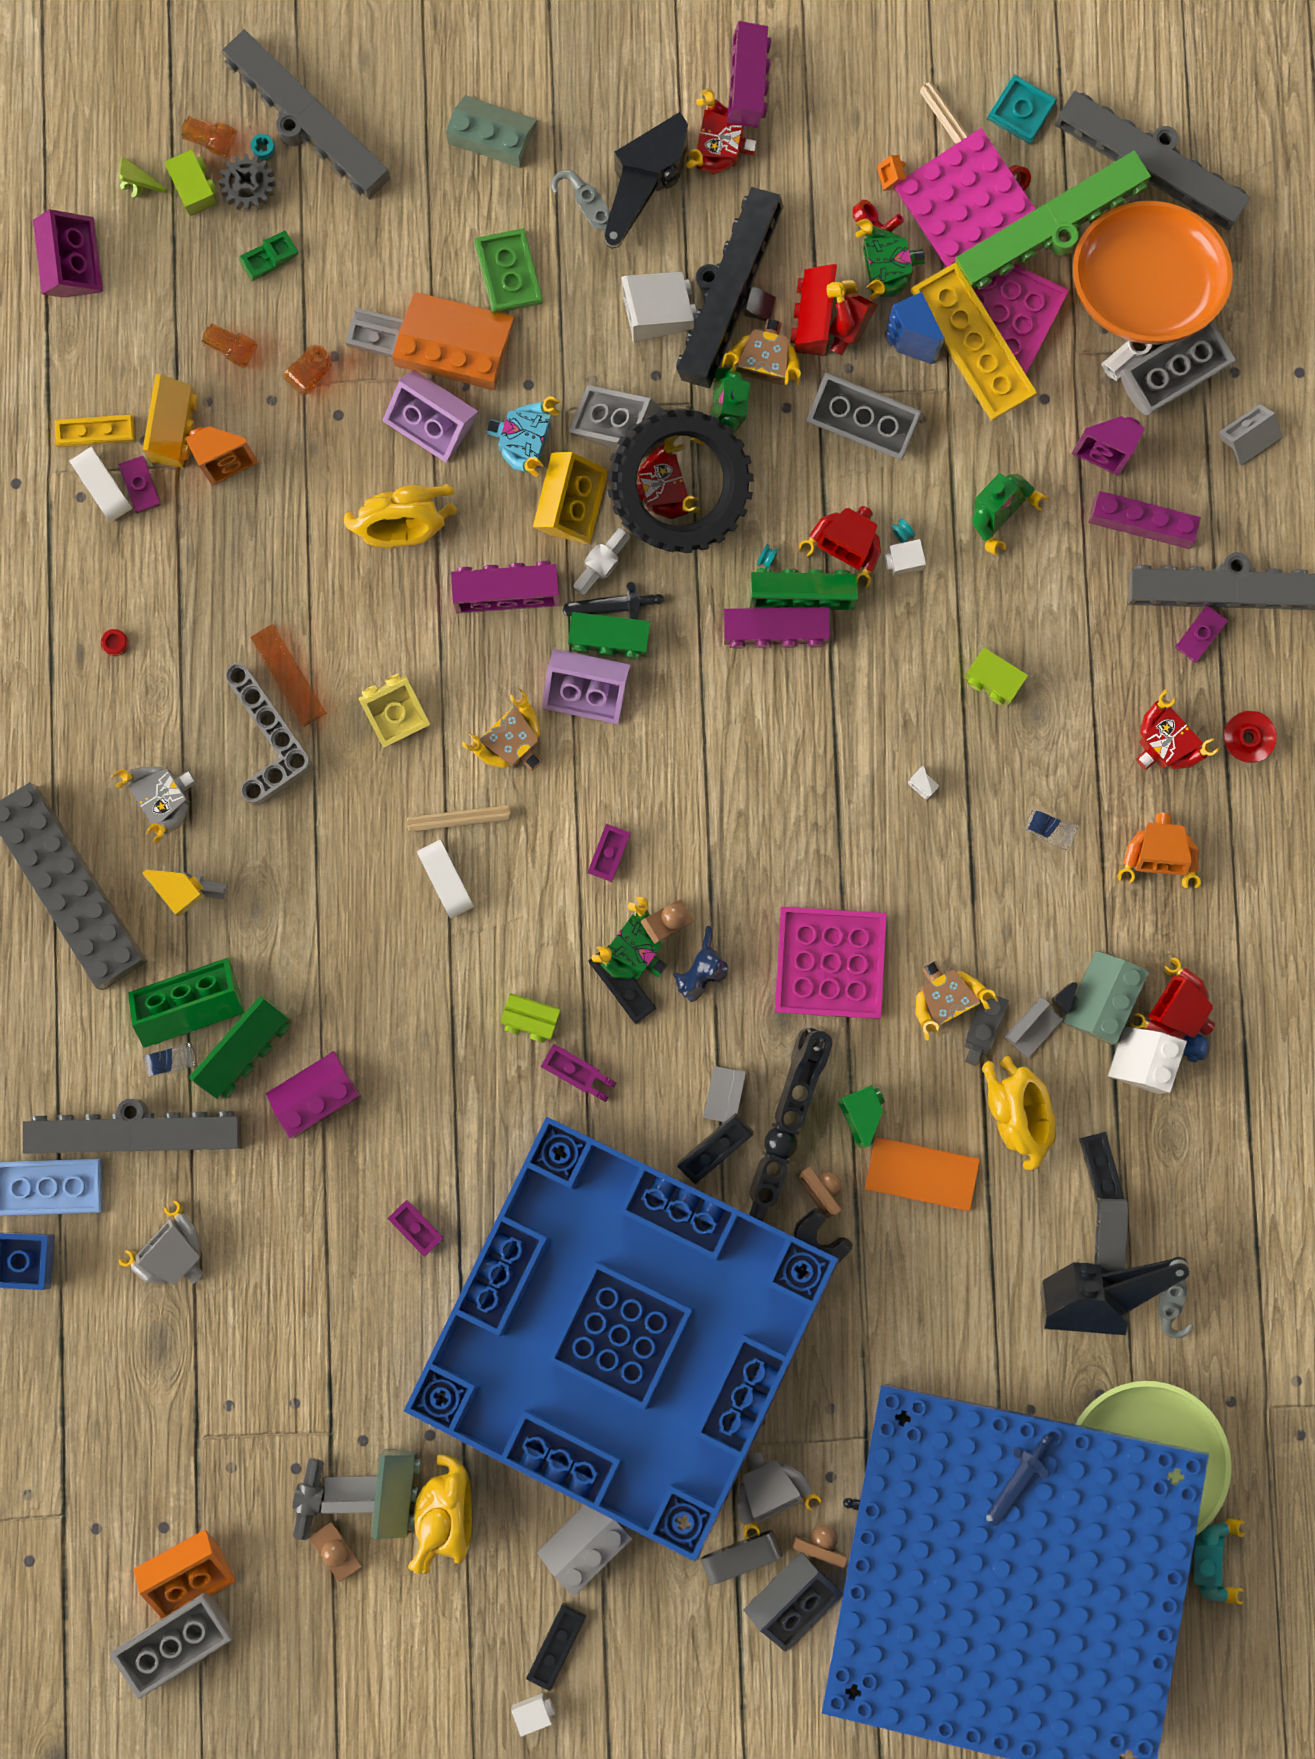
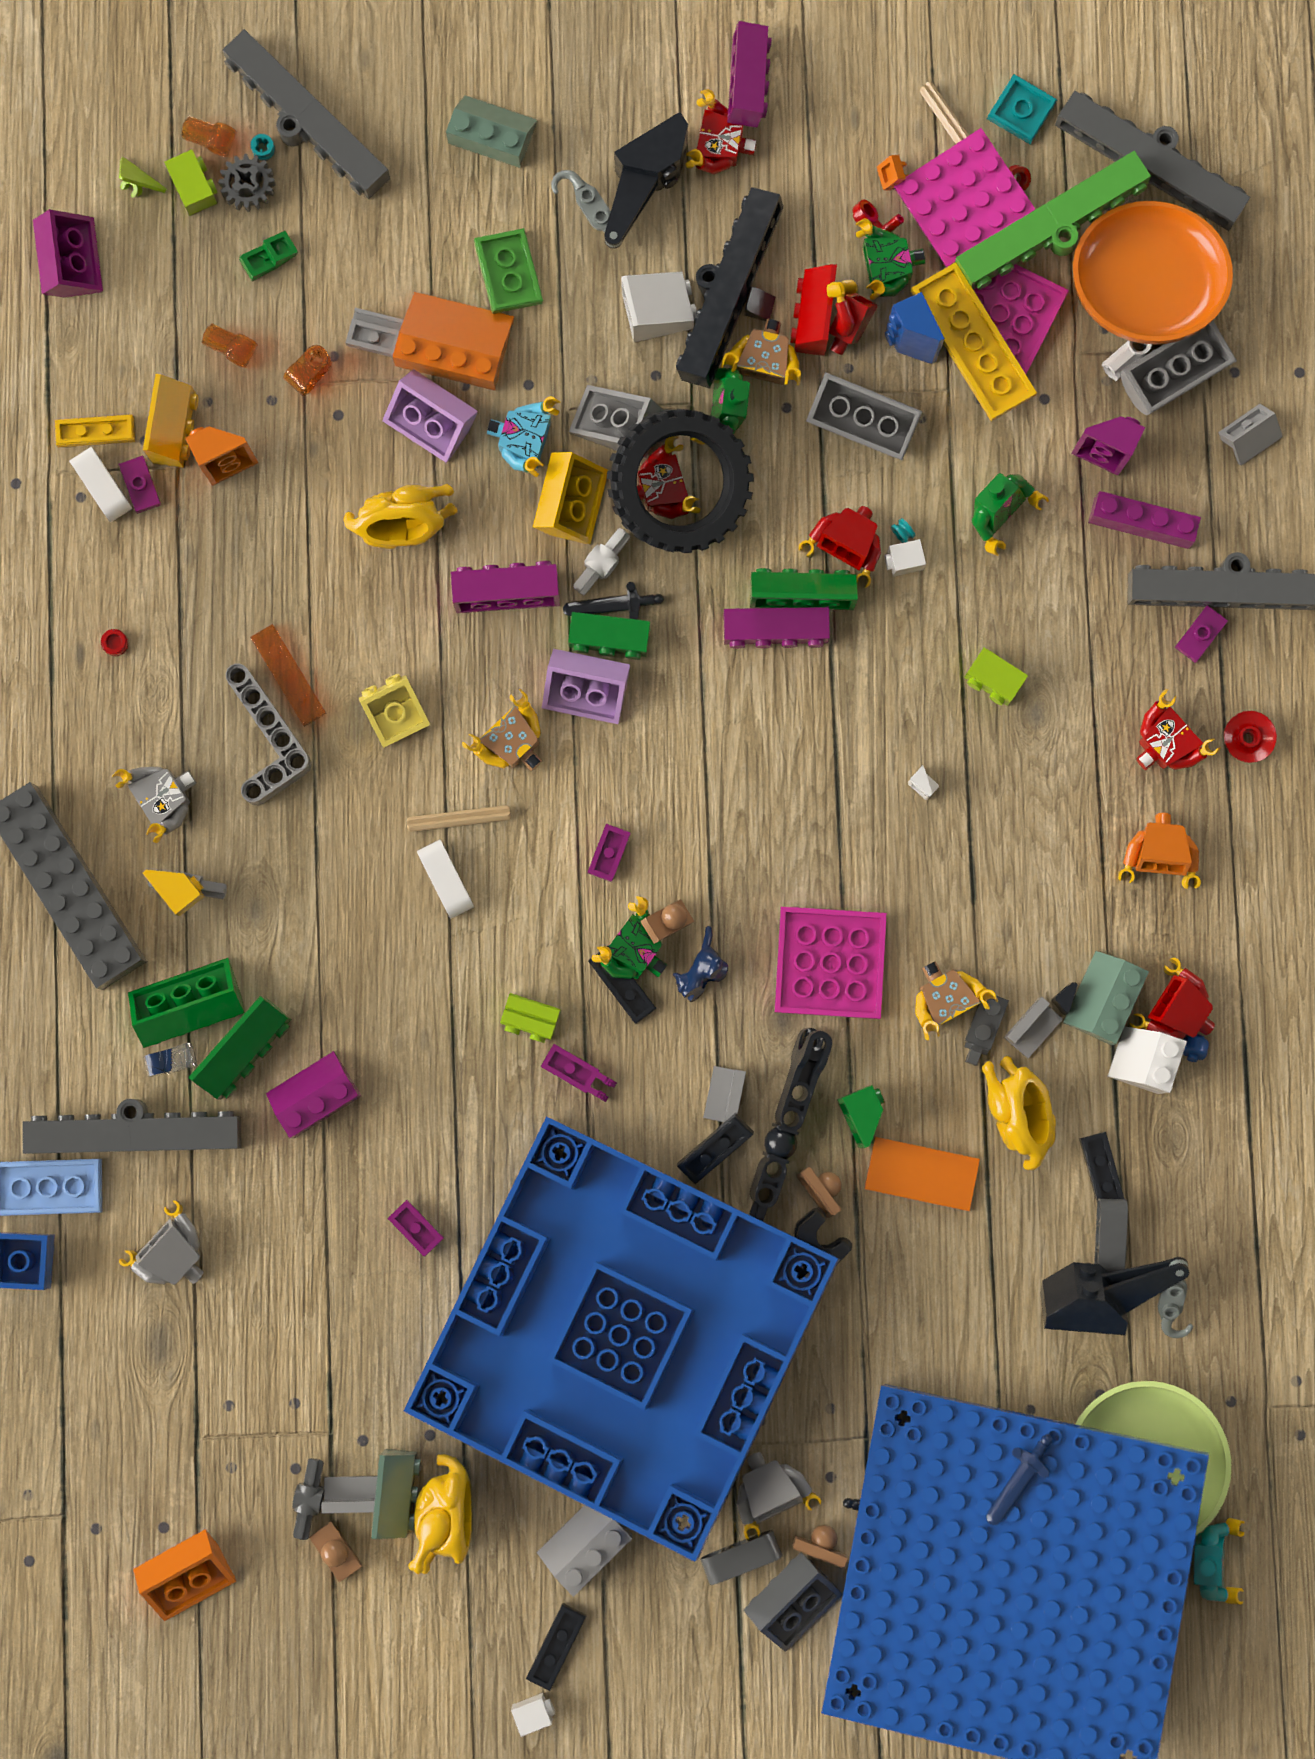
(172, 1644): light grey brick -> none
(767, 556): teal bush -> none
(1051, 829): leg -> none

